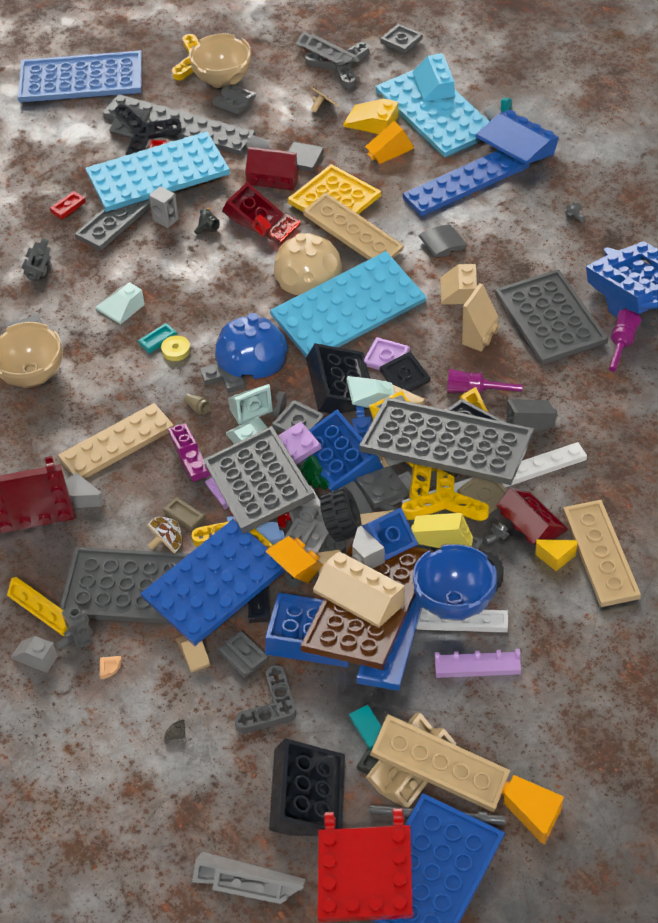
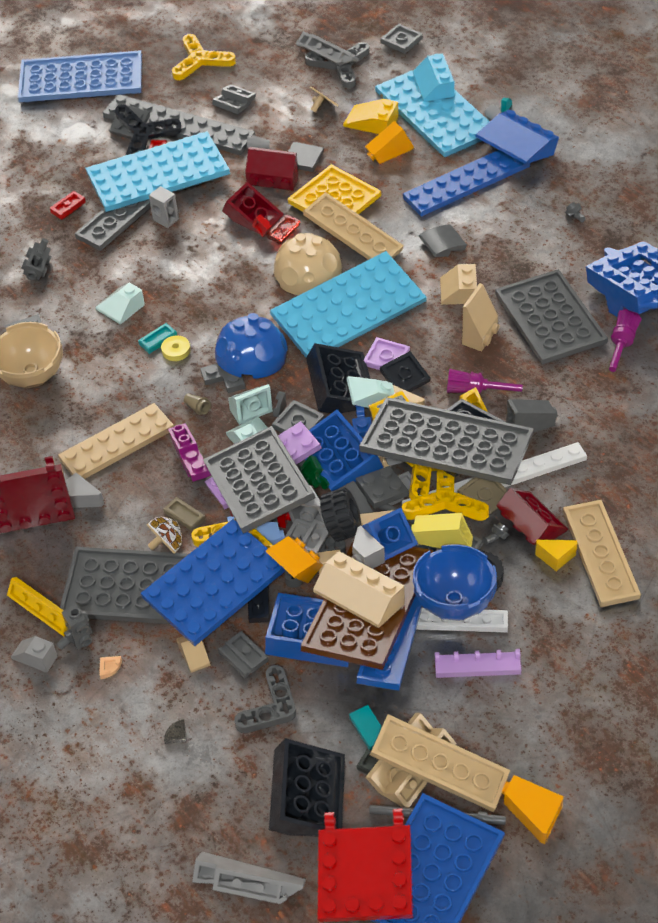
(207, 221): pearl dark grey animal -> none
(220, 60): tan rock -> none

